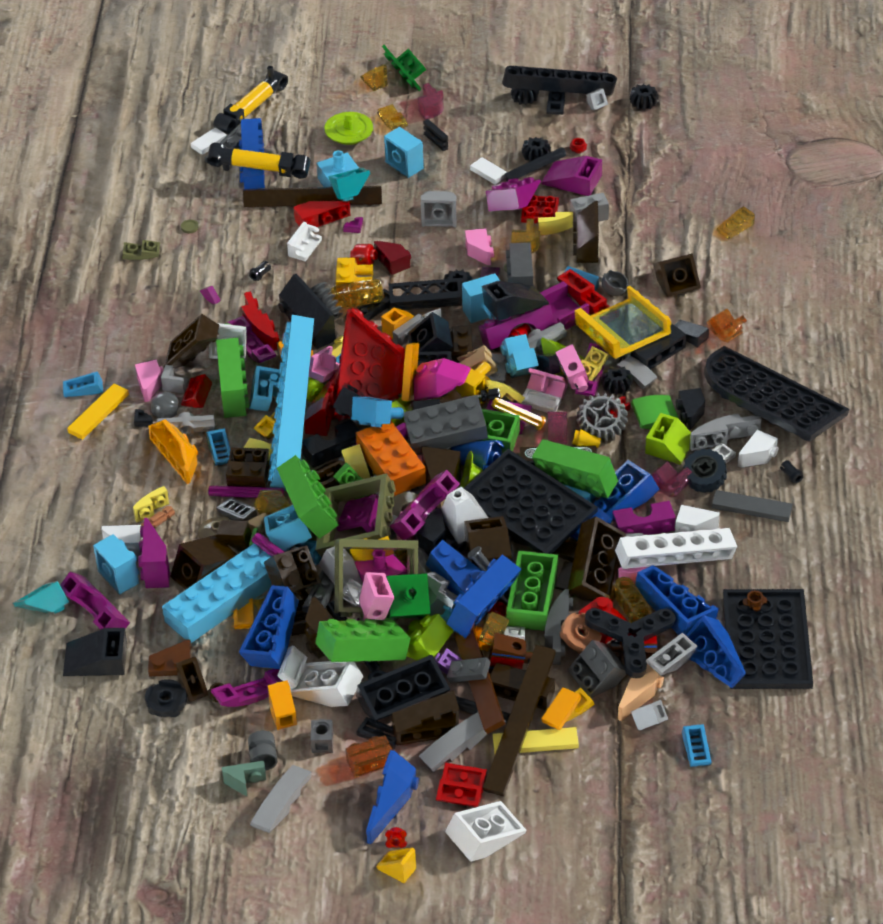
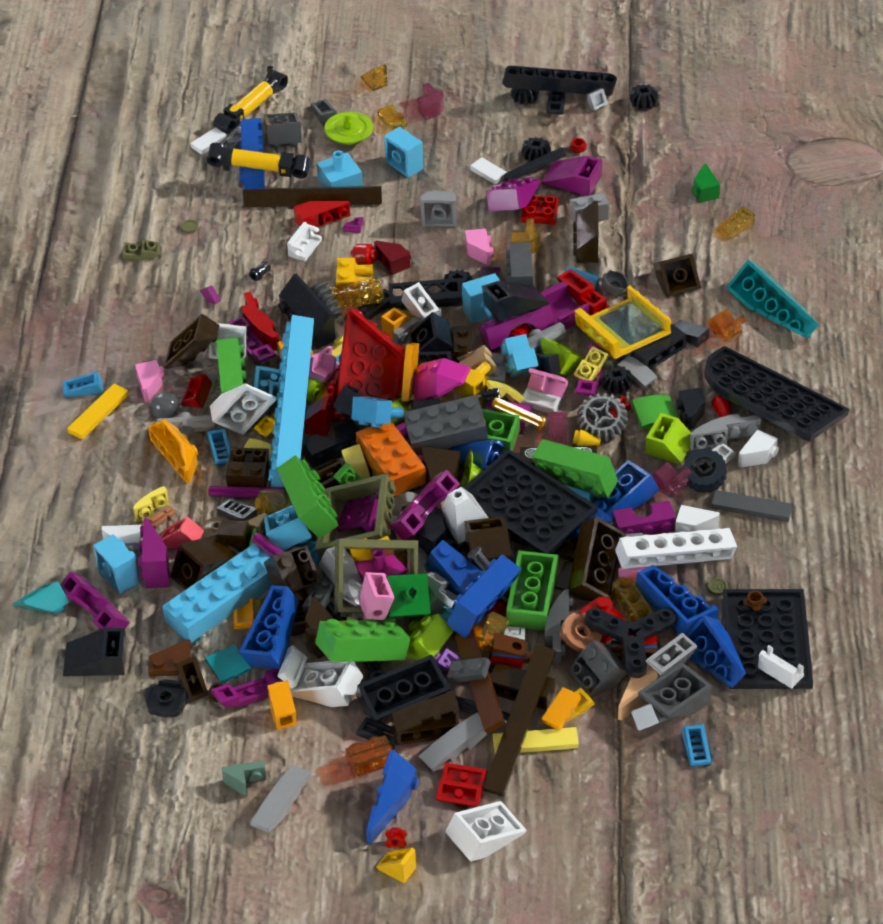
(142, 419): black tile -> none
(173, 383): light grey panel -> none
(181, 532): none -> coral slope
(227, 664): none -> teal piece
(240, 407): none -> white slope
(262, 748): dark grey wheel -> none
(282, 129): none -> dark grey slope
(321, 736): flat silver brick -> none
(323, 110): none -> dark grey slope
(349, 183): teal slope -> none
(408, 65): green bracket -> none
(418, 301): none -> white slope
(435, 134): black tile -> none
(559, 223): light yellow slope -> none
(573, 368): bright pink torso -> none
(677, 692): none -> dark grey slope
(705, 185): none -> green slope
(716, 586): none -> olive piece
(721, 406): none -> red cone
(768, 298): none -> teal wedge
(779, 668): none -> white hinge
(795, 475): black pin -> none

